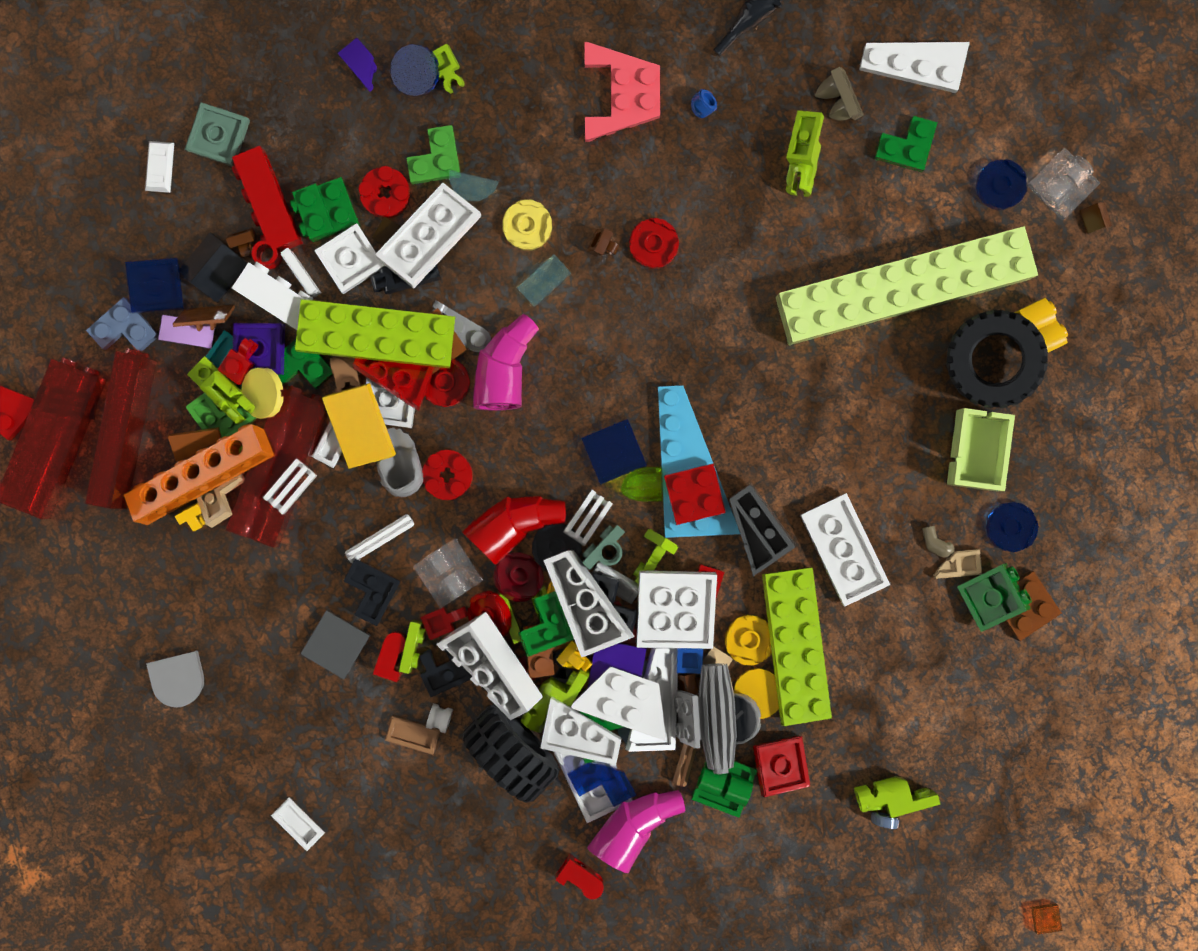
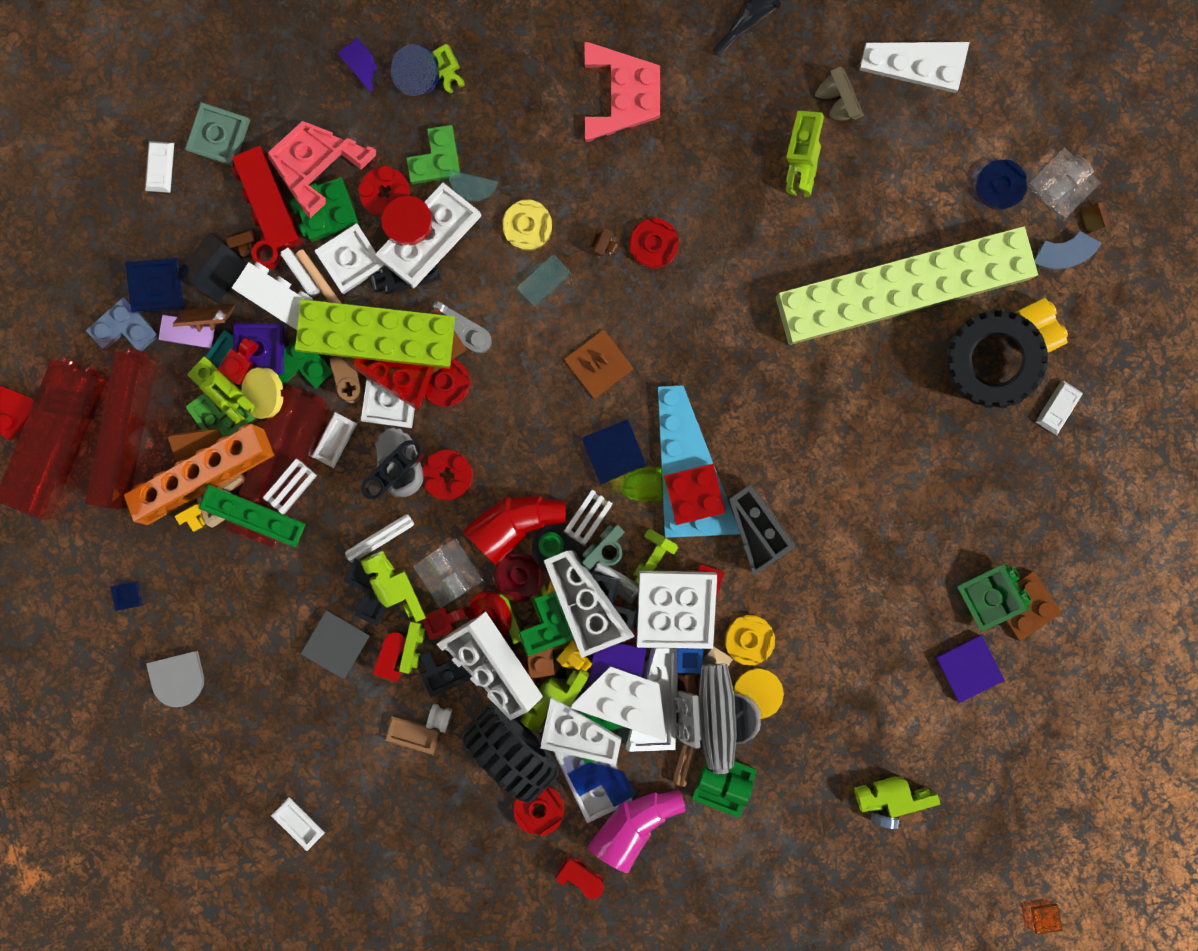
(126, 596): none -> clear blue tile
(252, 515): none -> green tile
(306, 154): none -> coral wing
(317, 277): none -> light nougat bar
(359, 425): yellow tile -> none
(381, 475): none -> black beam
(391, 586): none -> lime plate
(407, 220): none -> red tile
(499, 367): dark pink piece -> none
(539, 823): none -> red plate
(551, 544): none -> green plate
(599, 364): none -> dark orange piece
(703, 103): blue tile -> none
(781, 766): red plate -> none
(796, 646): lime plate -> none
(844, 549): white plate -> none
(908, 152): green plate -> none
(936, 545): dark tan arm -> none
(960, 564): tan tile -> none
(969, 668): none -> dark purple tile
(981, 449): yellowish green piece -> none
(1012, 527): clear blue tile -> none
(1059, 407): none -> white tile
(1068, 254): none -> sand blue tile

